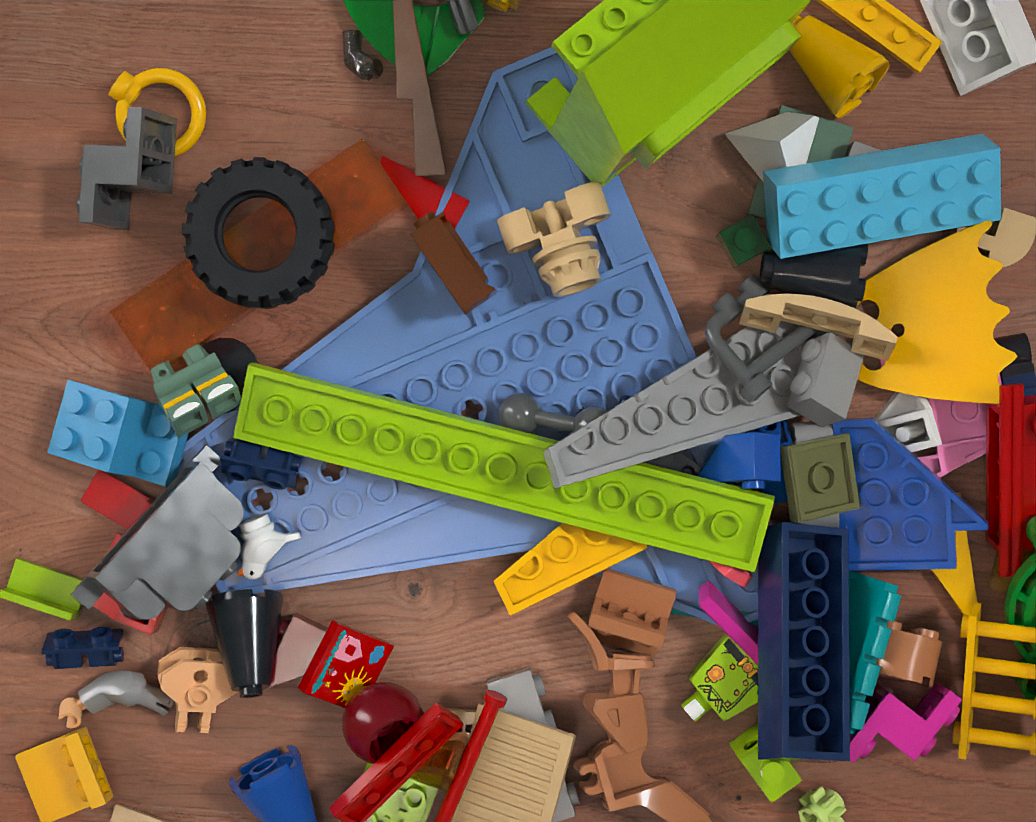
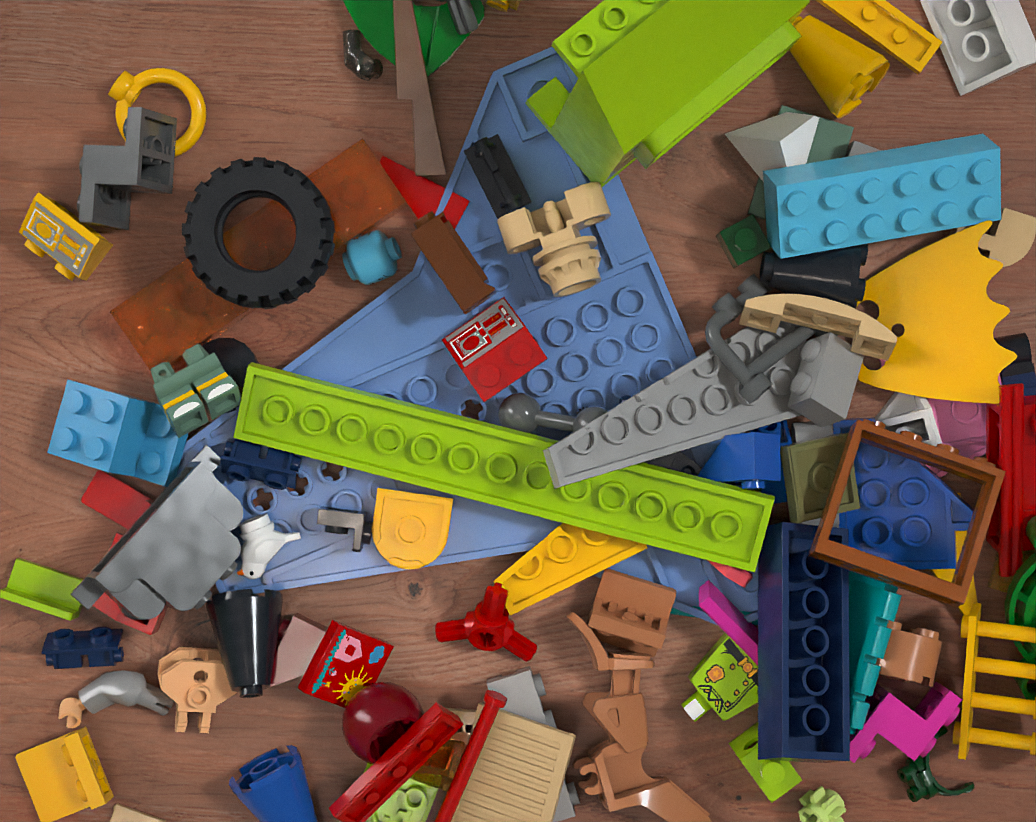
(59, 234): none -> yellow slope
(340, 520): none -> bracket
(371, 257): none -> medium azure head
(410, 527): none -> yellow tile
(488, 626): none -> red bush
(494, 349): none -> red slope
(497, 175): none -> black hinge
(921, 780): none -> dark green helmet
(940, 457): none -> dark orange window

